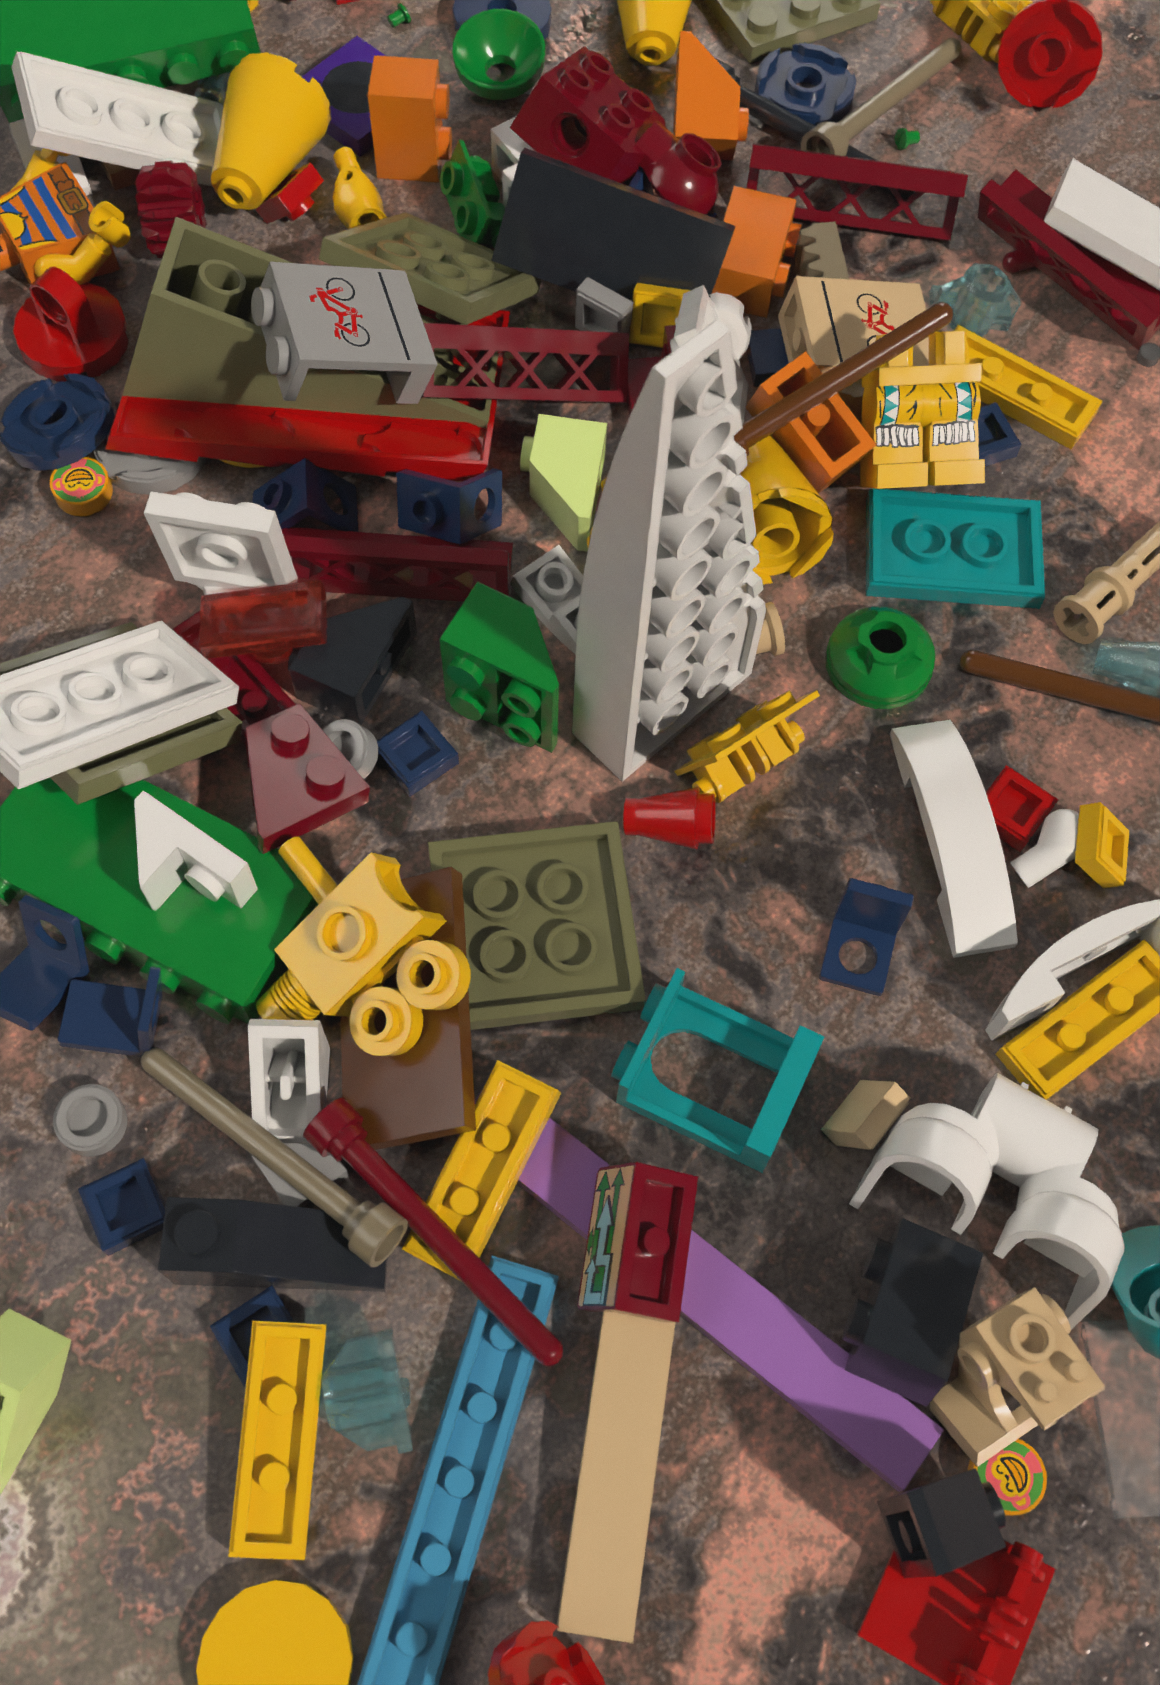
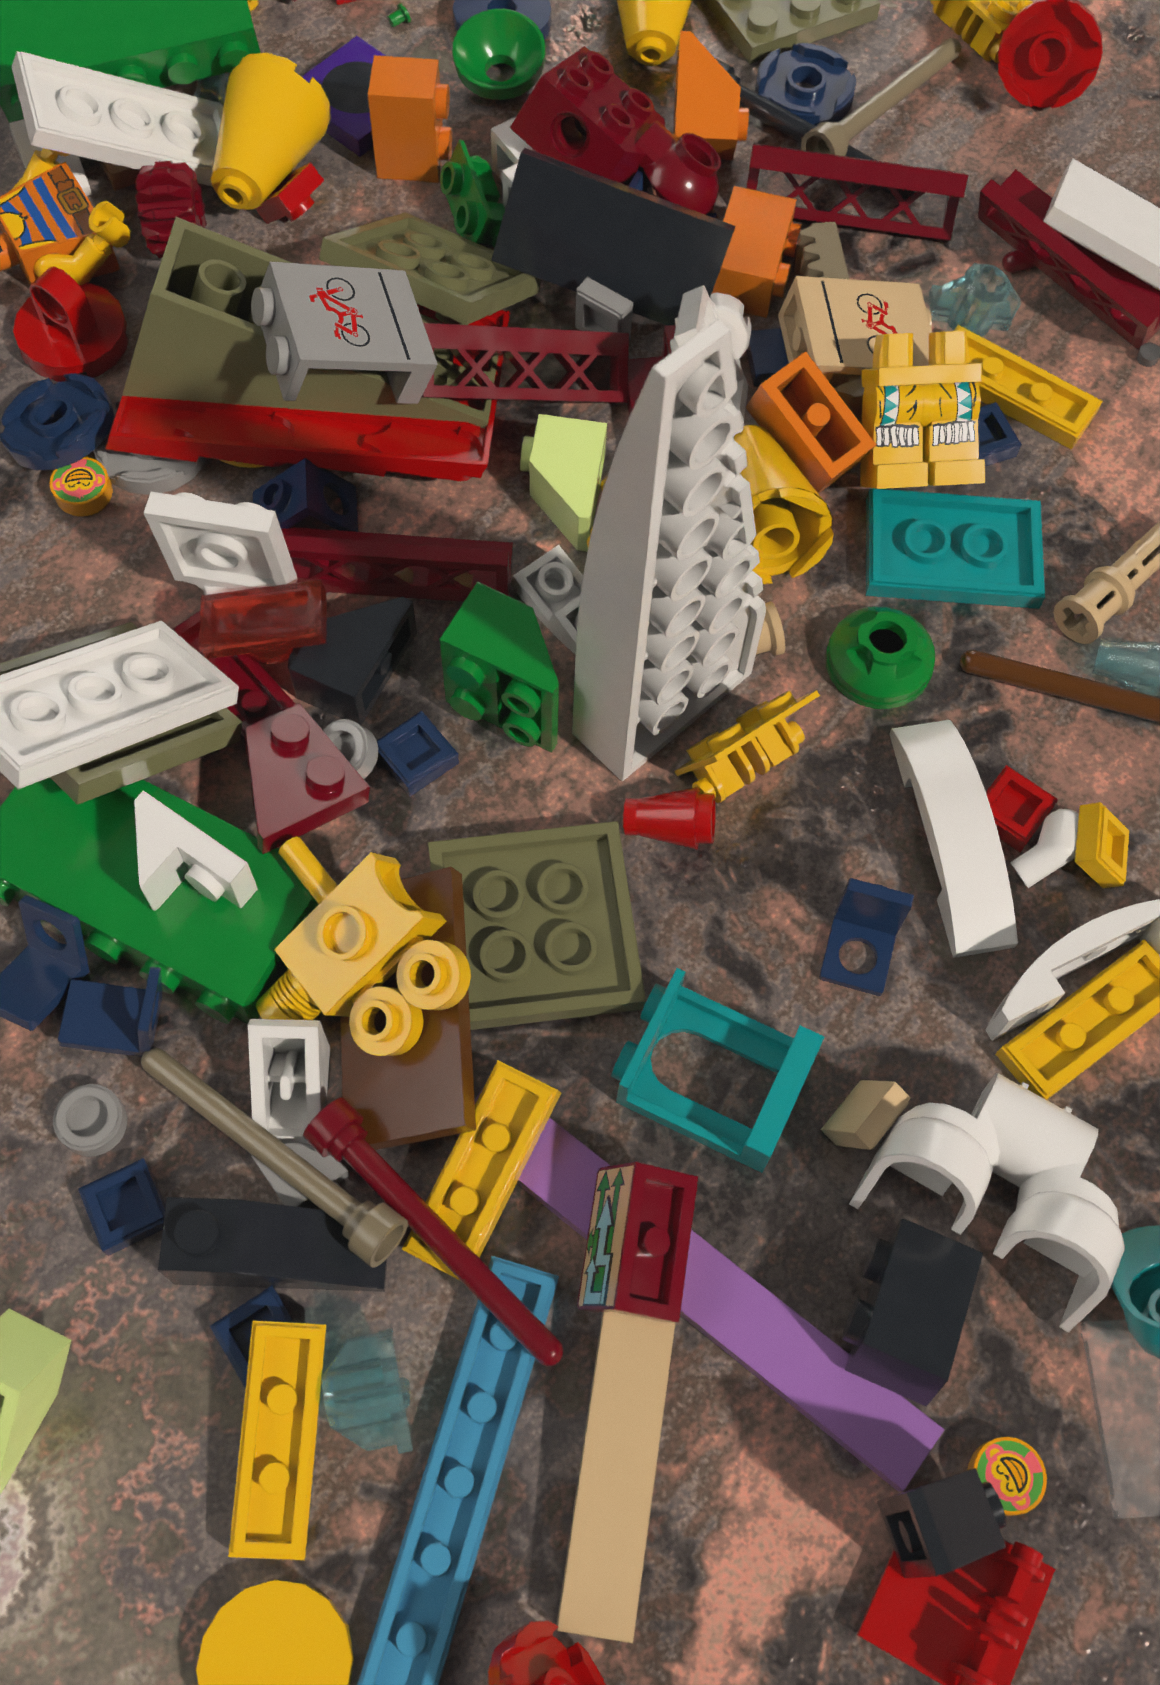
(354, 194): yellow piece -> none
(447, 507): dark blue bracket -> none
(652, 311): yellow tile -> none
(844, 375): reddish brown piece -> none
(904, 138): green piece -> none
(1029, 1355): tan tile -> none

